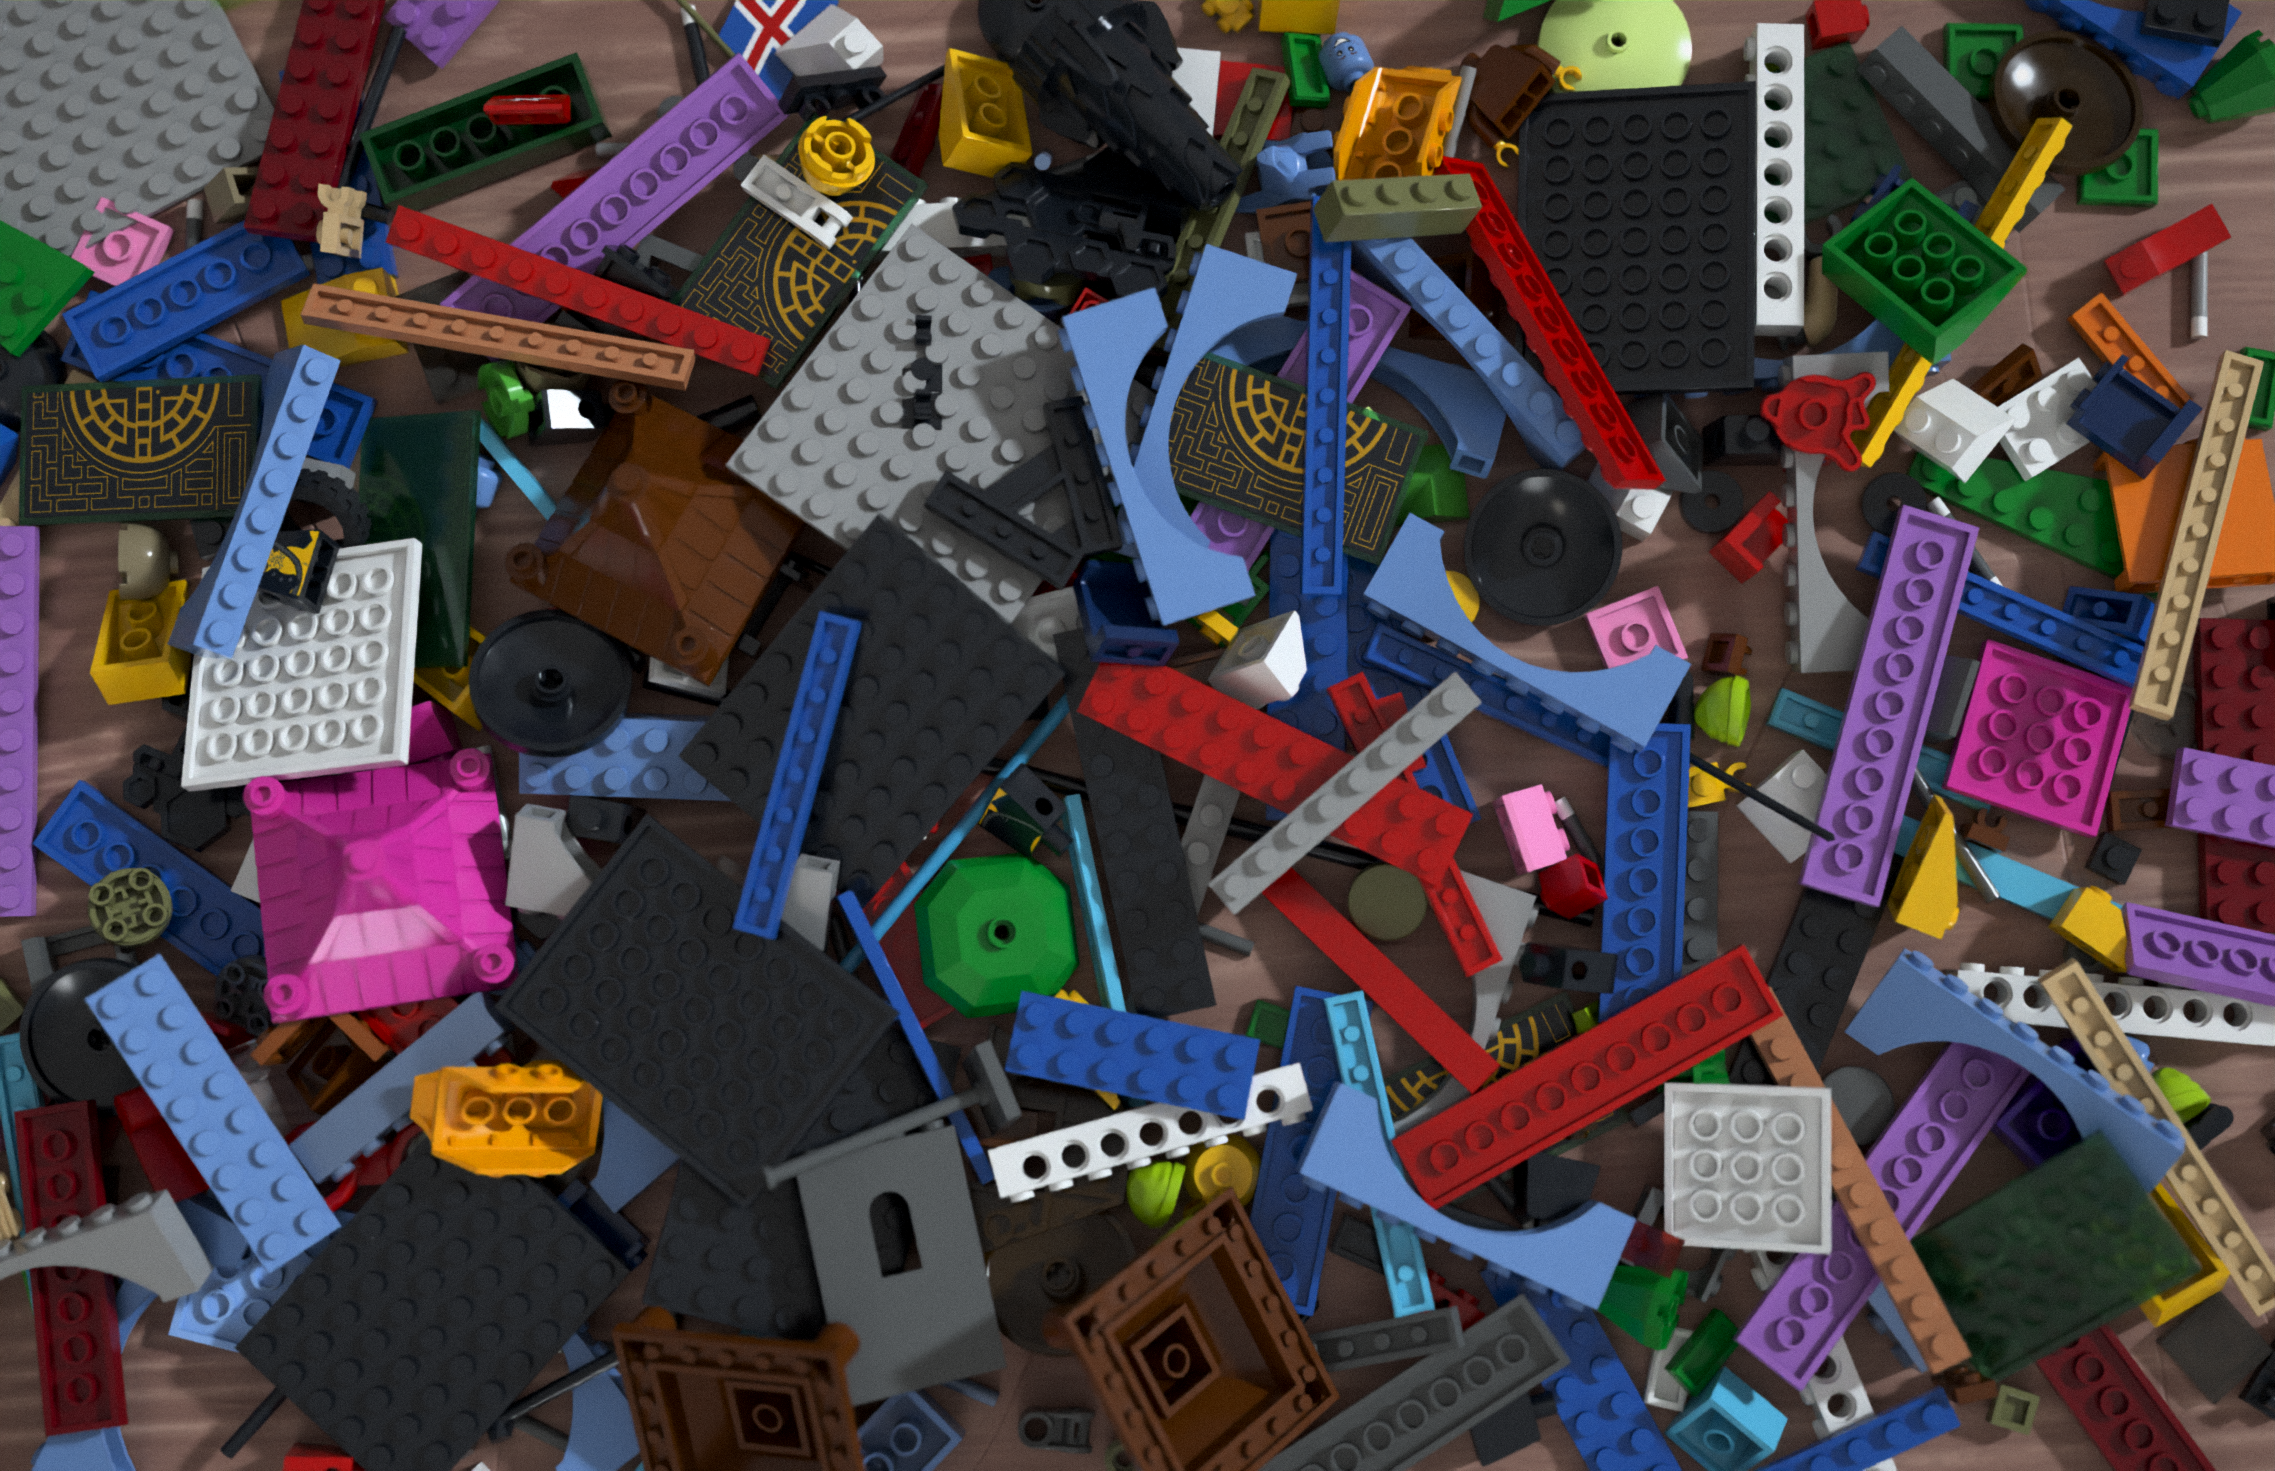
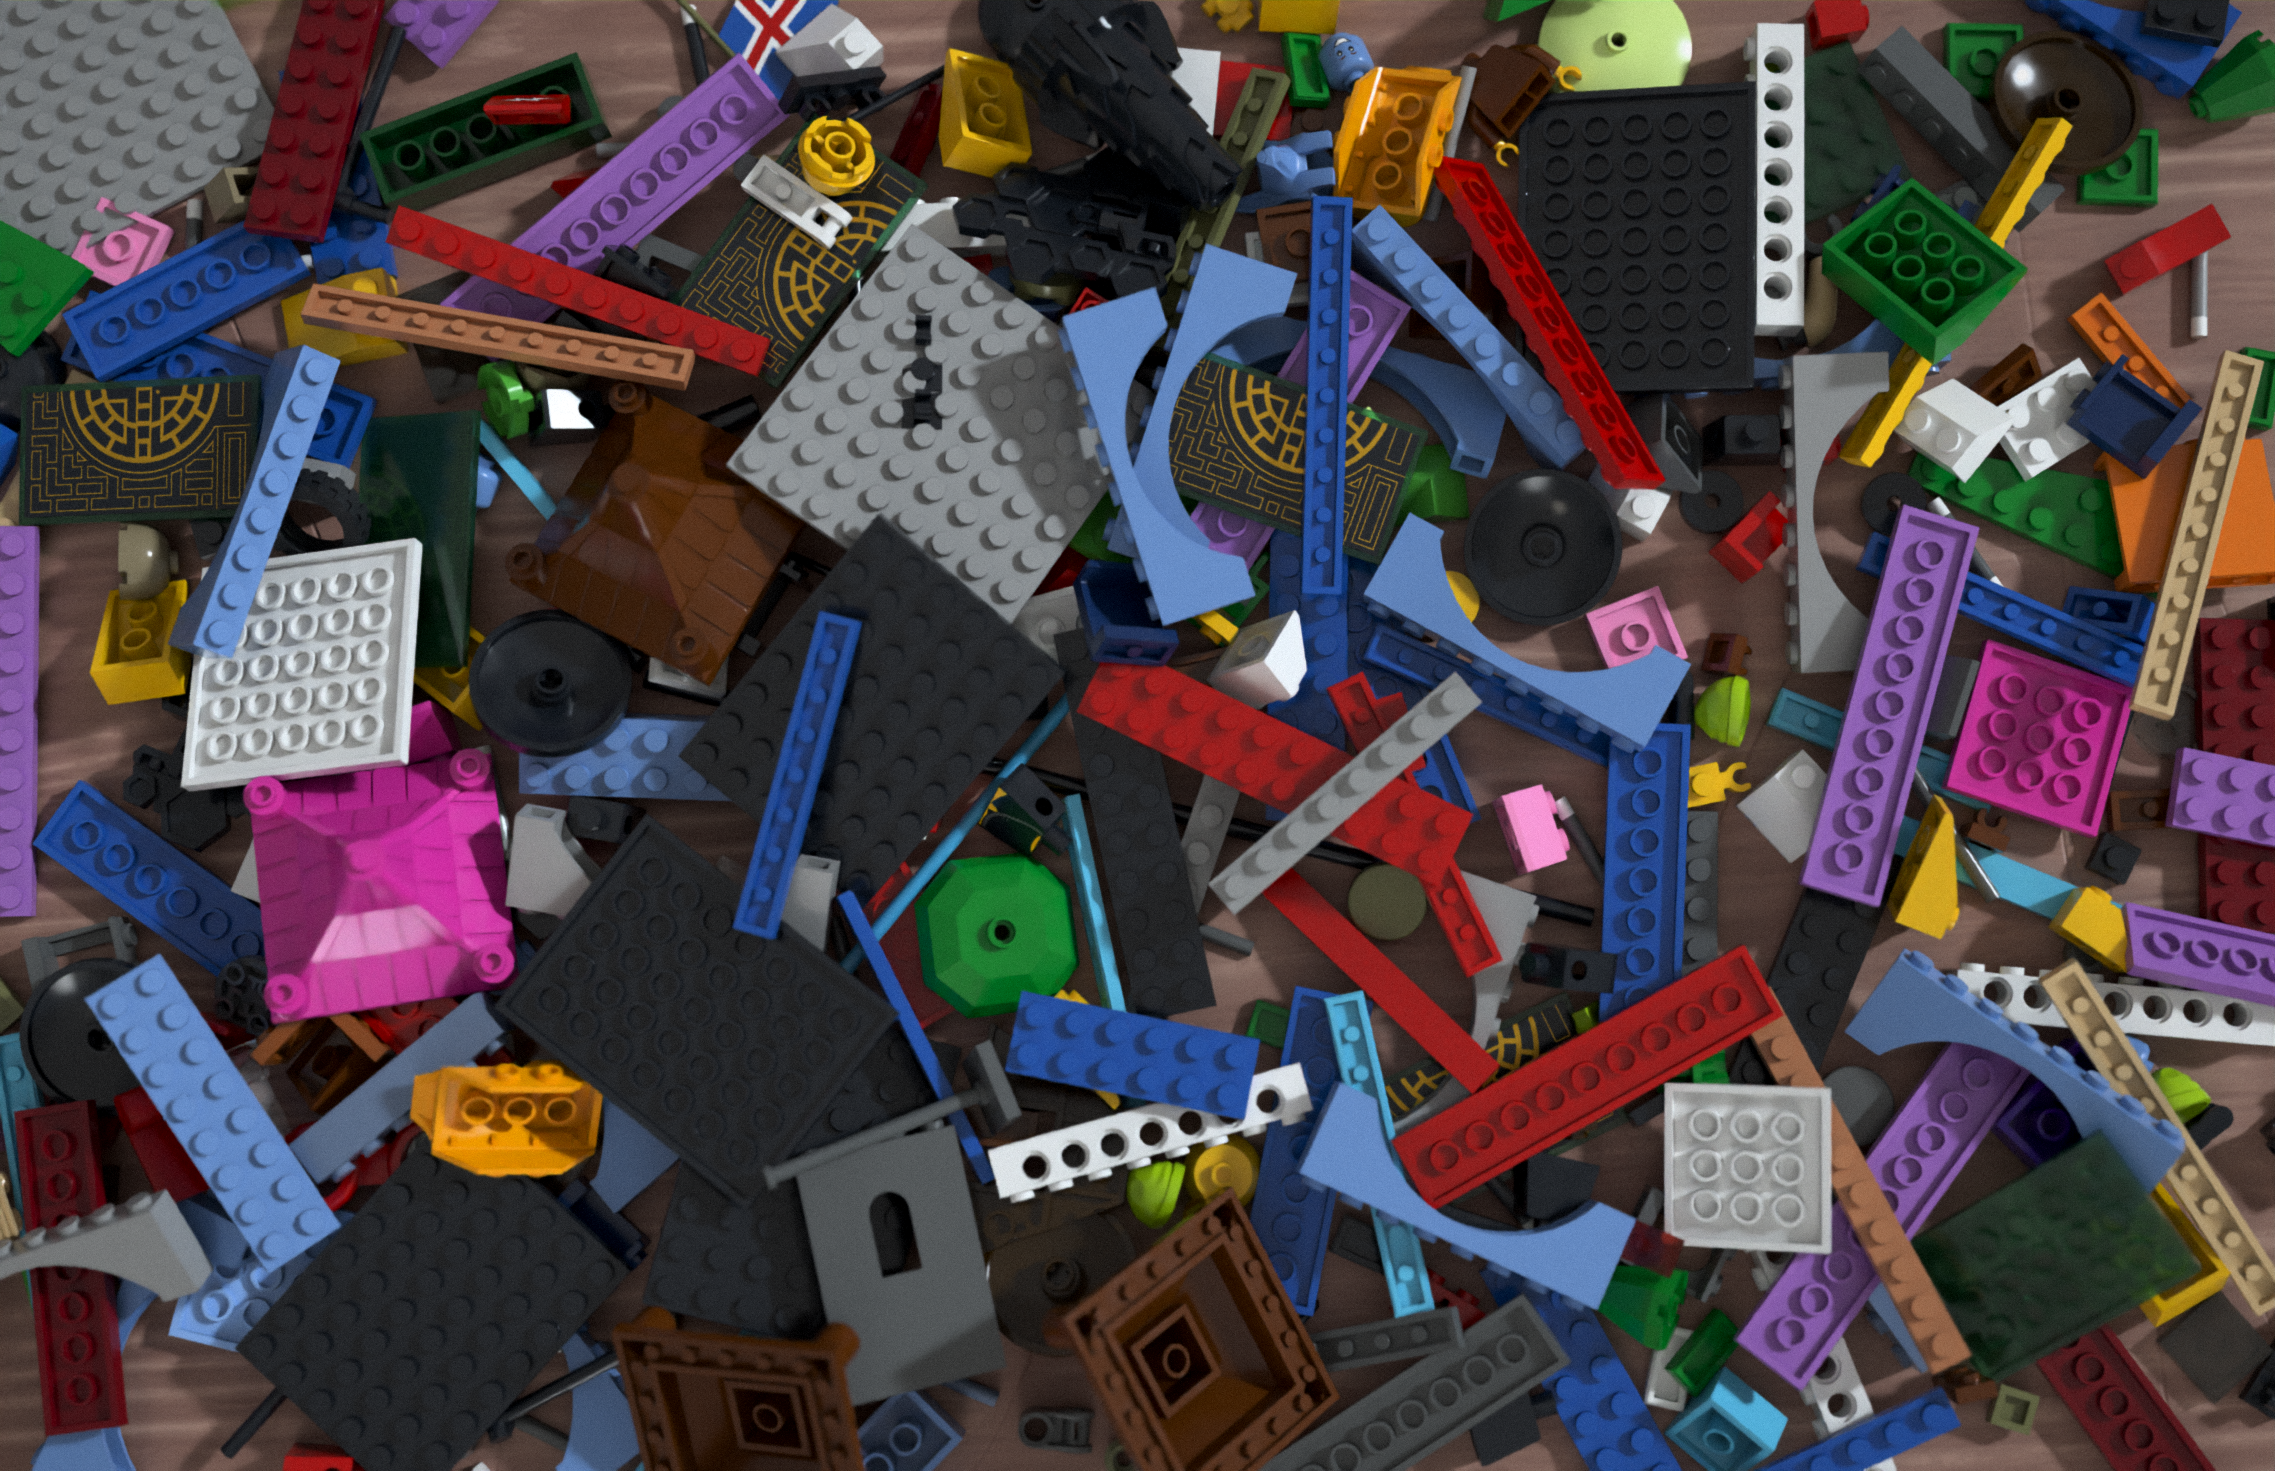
(129, 907): olive tile -> none
(299, 569): black torso -> none
(342, 225): tan plate -> none
(994, 514): black plate -> none
(1044, 159): sand blue bar -> none
(1397, 207): olive brick -> none
(1572, 886): red brick -> none
(1761, 798): black axle -> none
(1819, 415): red tile -> none

